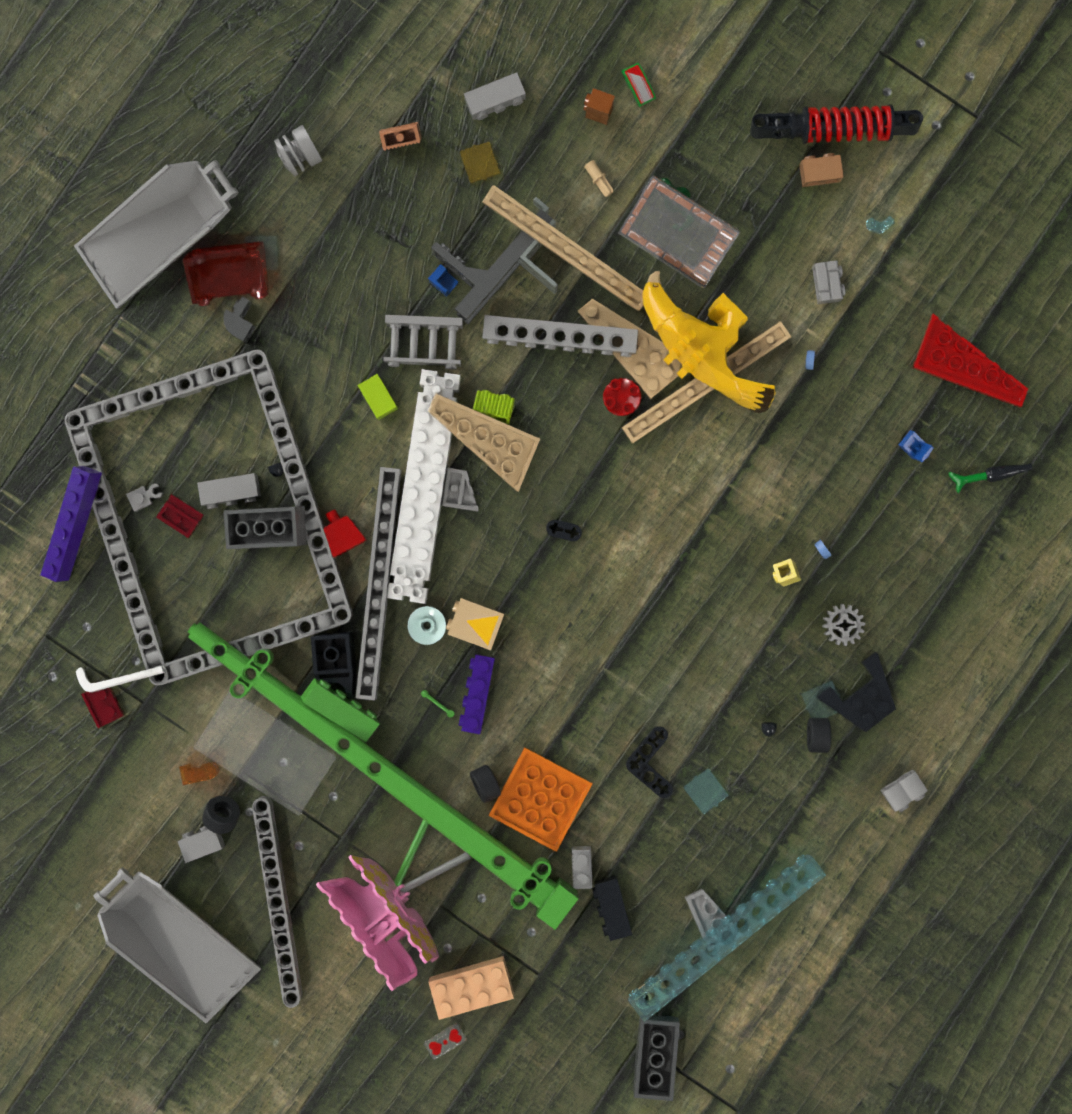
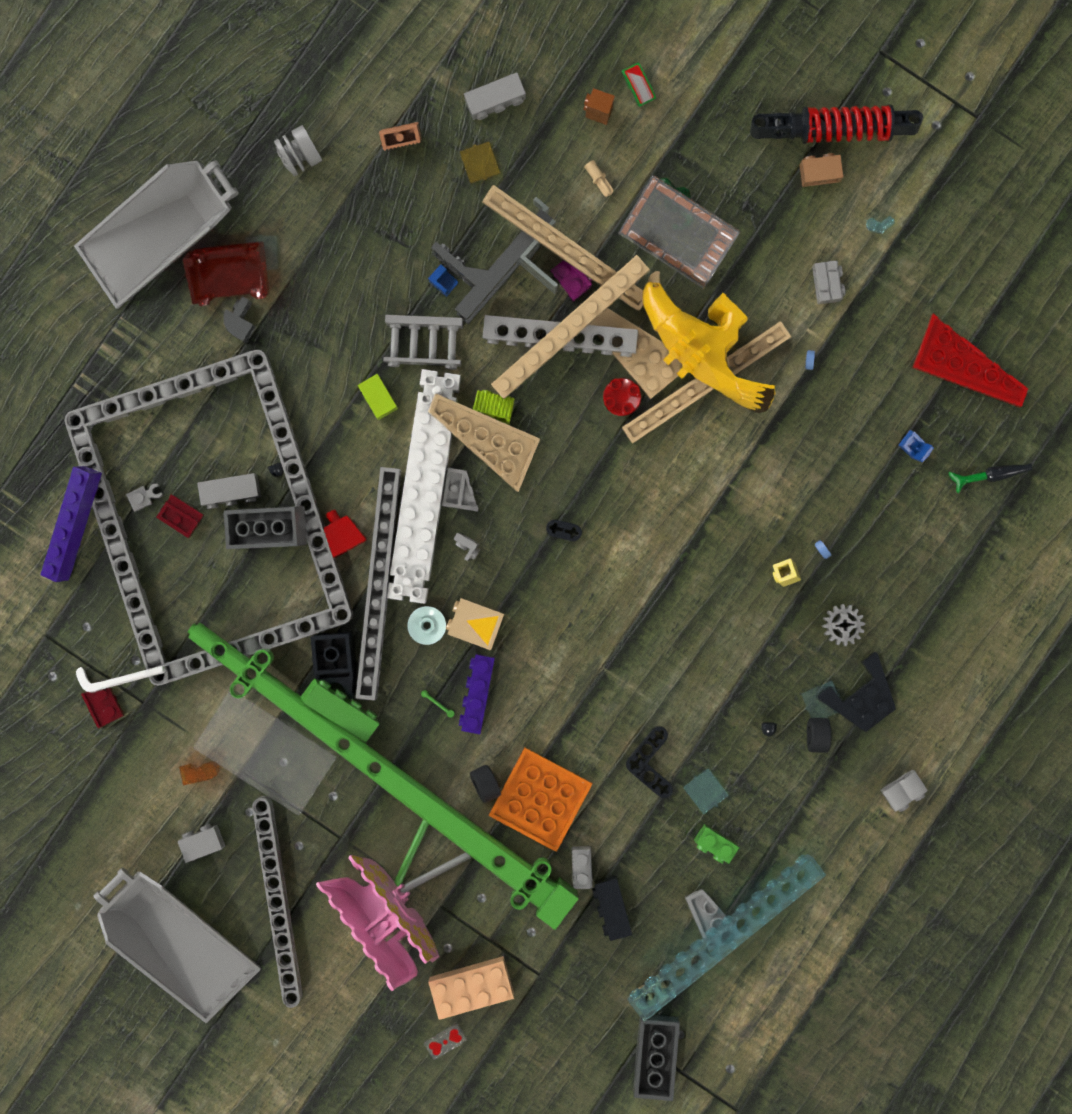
(223, 805): black tyre -> none
(465, 542): none -> light grey bracket
(570, 327): none -> tan plate
(571, 280): none -> magenta bracket
(716, 843): none -> bright green brick

